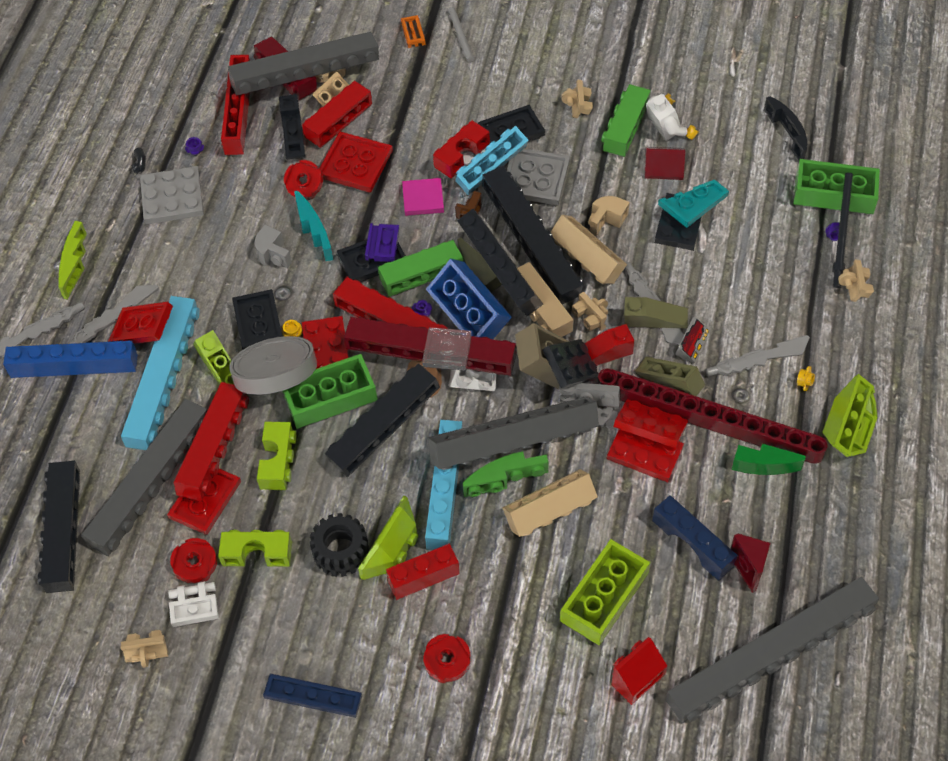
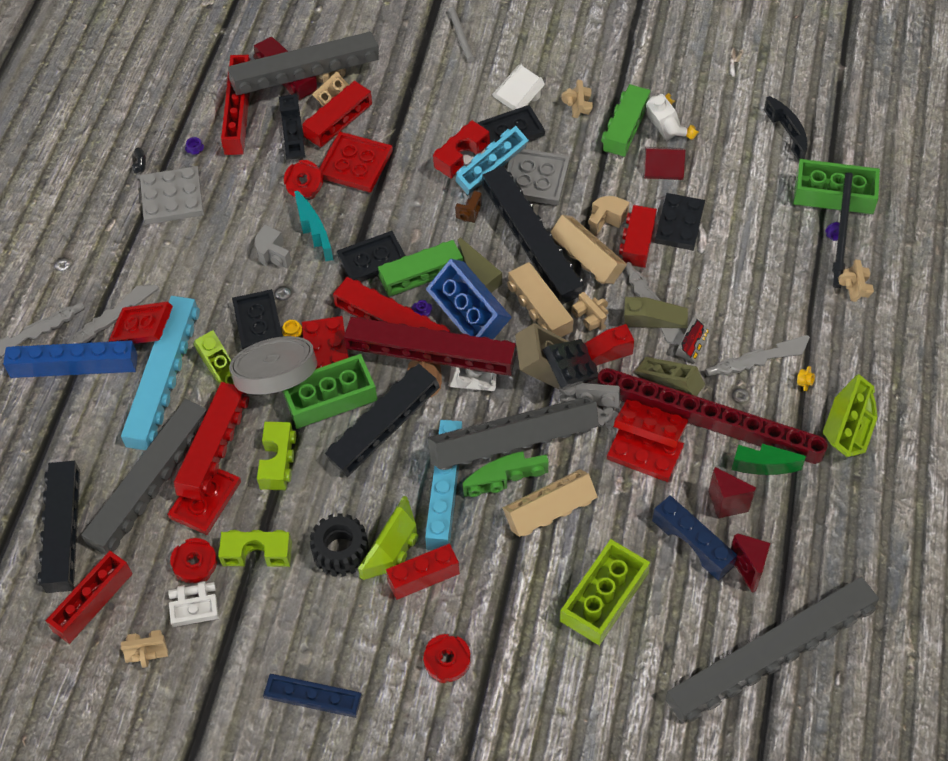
(70, 263): lime slope -> none
(89, 597): none -> red brick
(382, 242): dark purple plate -> none
(415, 41): orange tile -> none
(423, 196): dark pink tile -> none
(447, 349): clear tile -> none
(500, 262): black brick -> none
(519, 88): none -> white slope
(638, 235): none -> red brick
(638, 670): red slope -> none
(693, 204): teal wing -> none
(730, 494): none -> dark red slope

